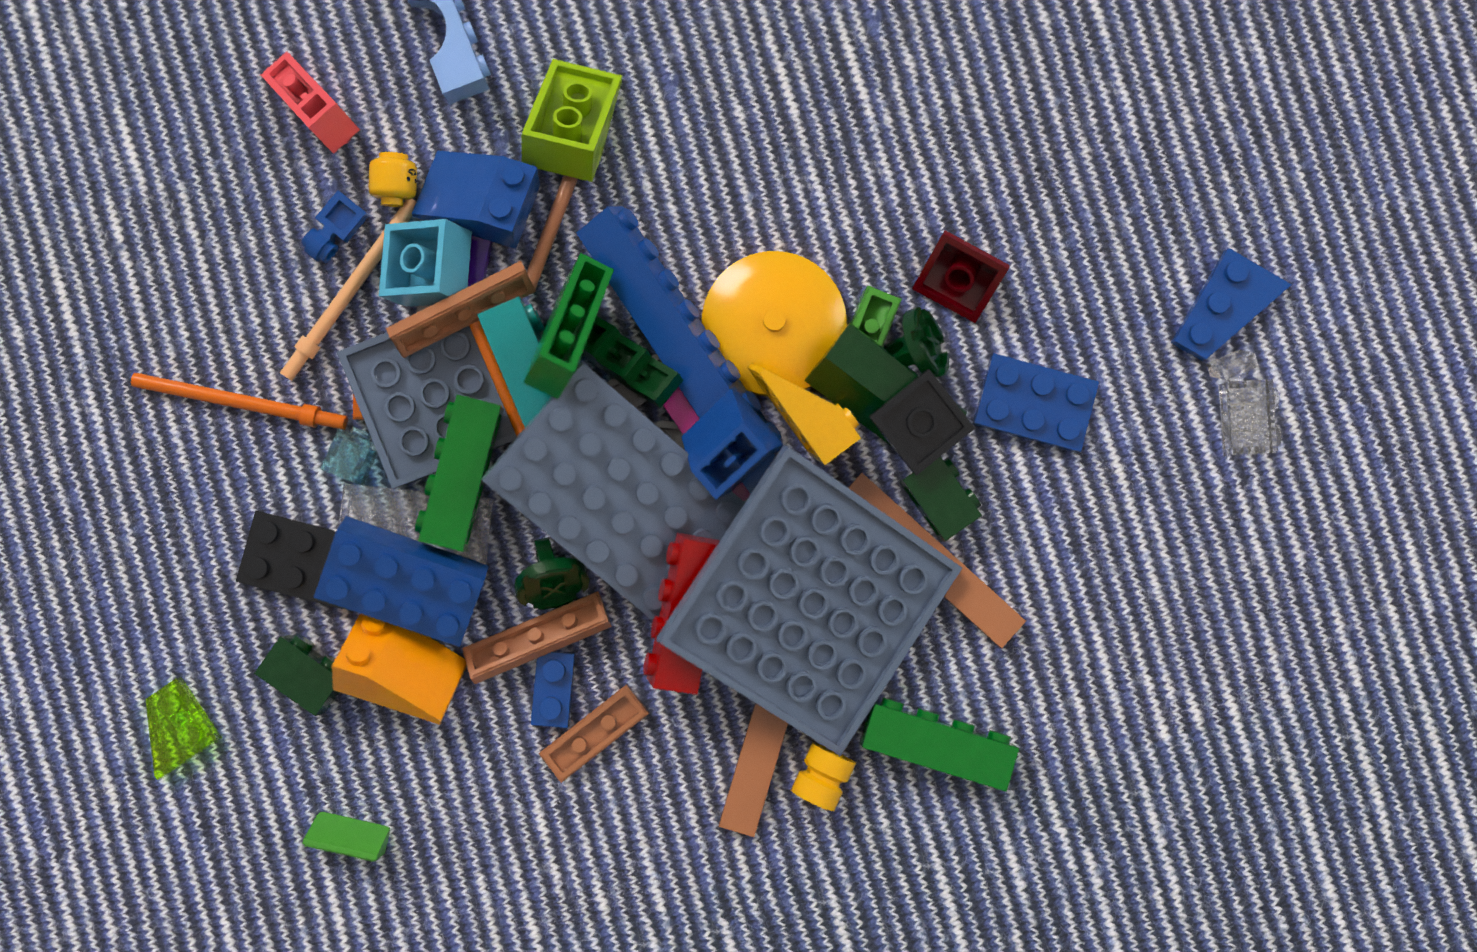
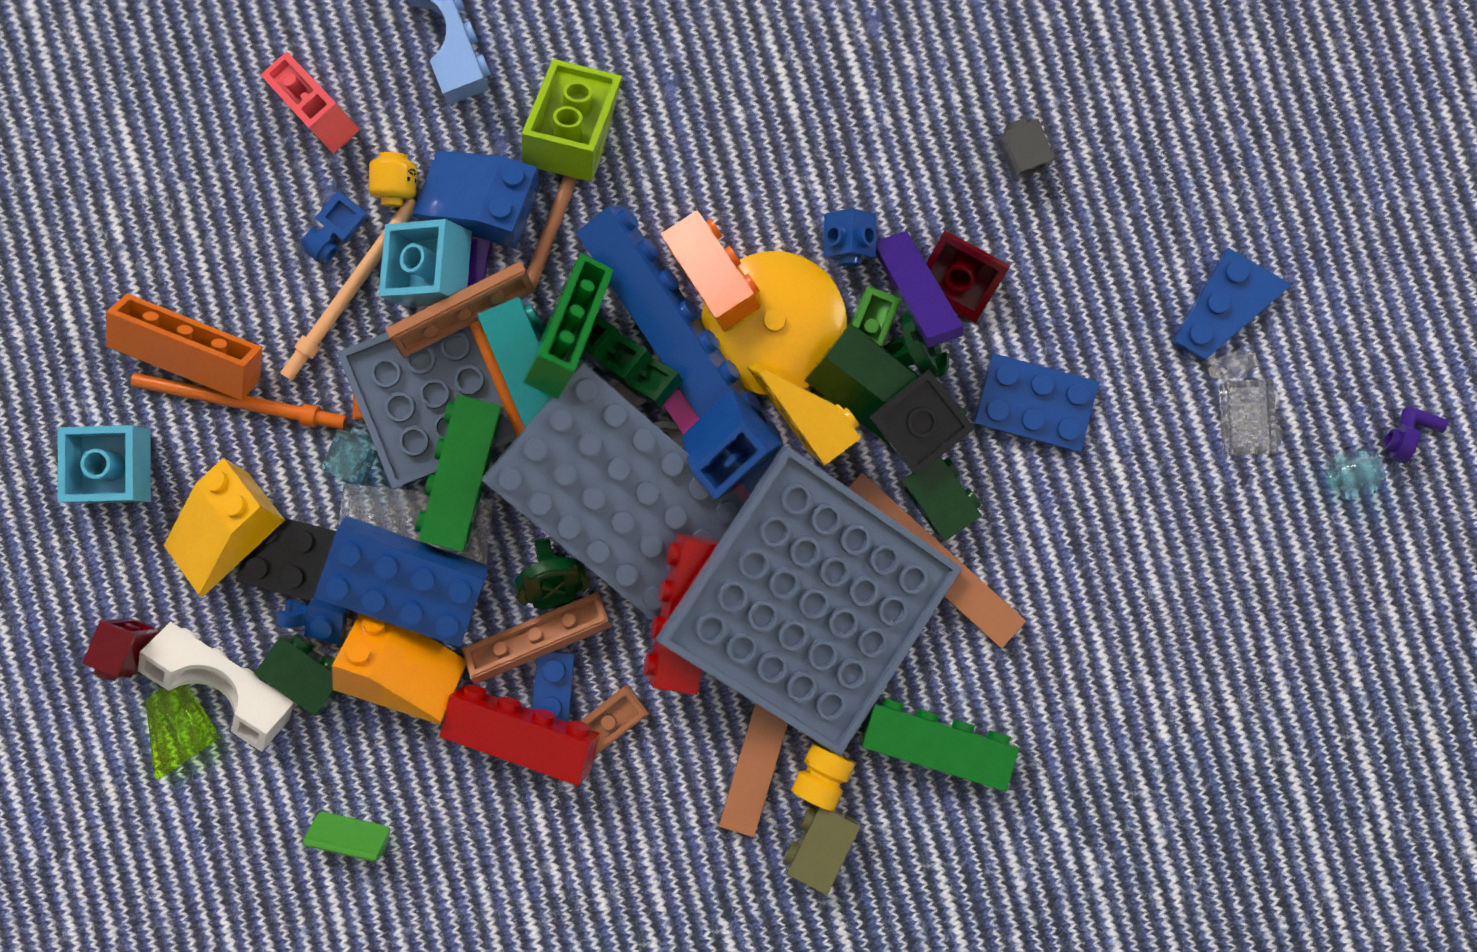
(104, 464): none -> medium azure brick
(117, 647): none -> dark red brick
(179, 659): none -> white arch
(183, 346): none -> orange brick
(220, 525): none -> yellow slope
(320, 619): none -> blue plate
(520, 734): none -> red brick
(712, 269): none -> brick
(821, 847): none -> olive brick
(850, 236): none -> blue brick
(918, 289): none -> dark purple tile
(1025, 148): none -> dark grey brick
(1355, 473): none -> clear light blue head
(1404, 440): none -> dark purple plate

